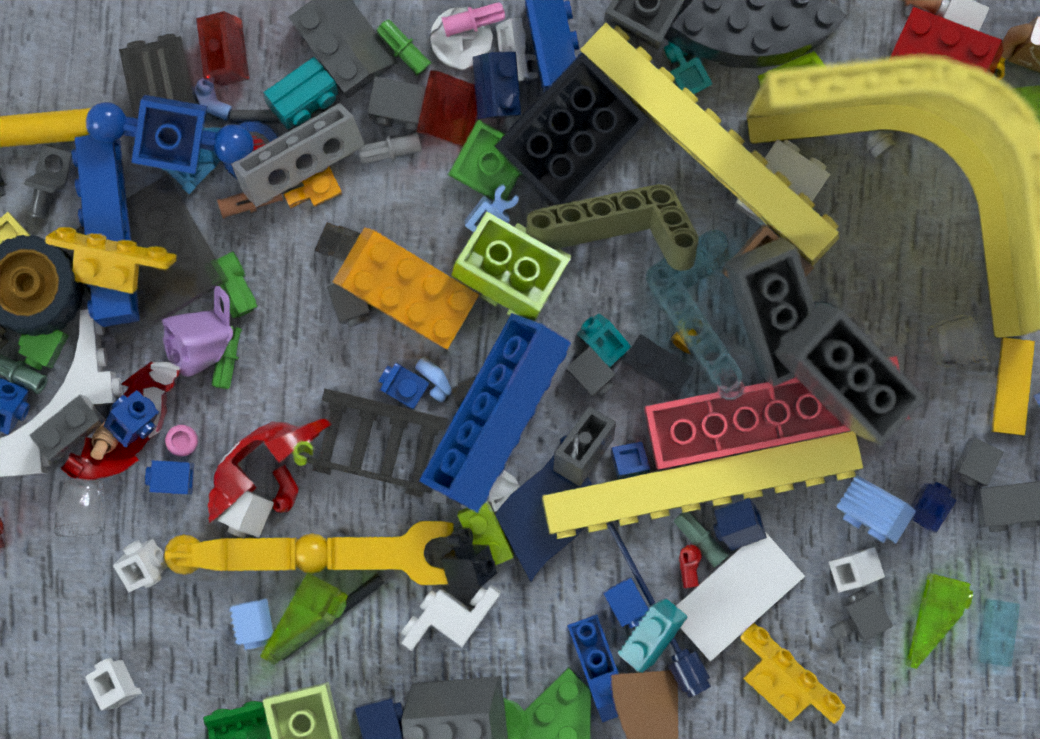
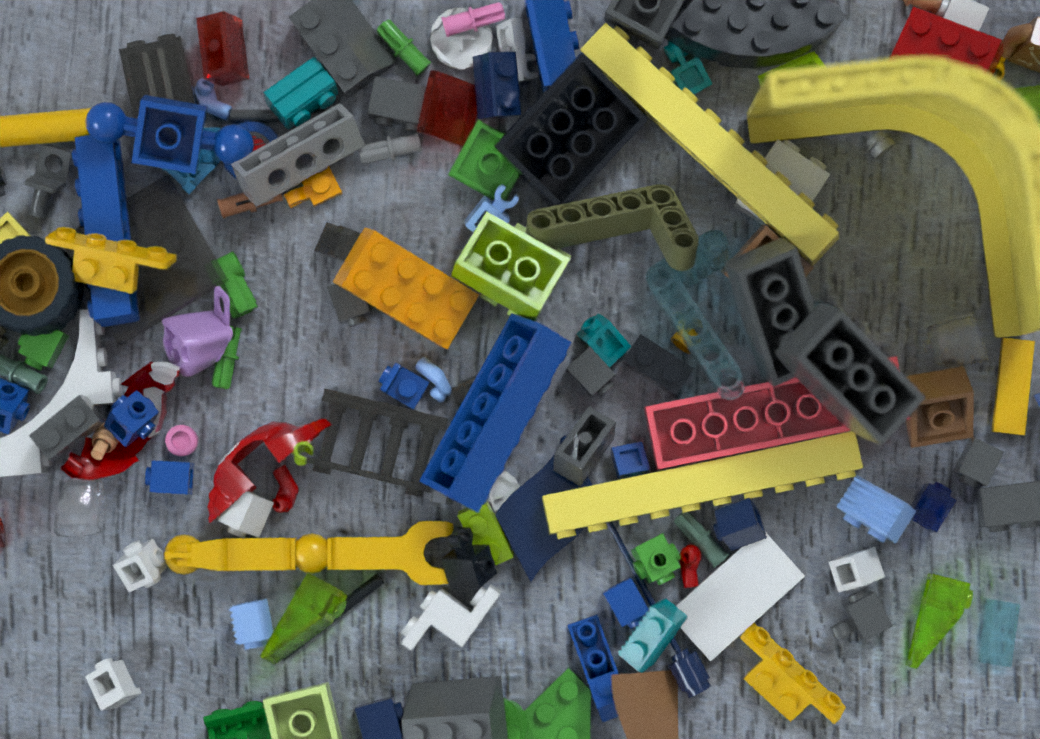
(667, 555): none -> bright green brick
(945, 411): none -> medium nougat slope

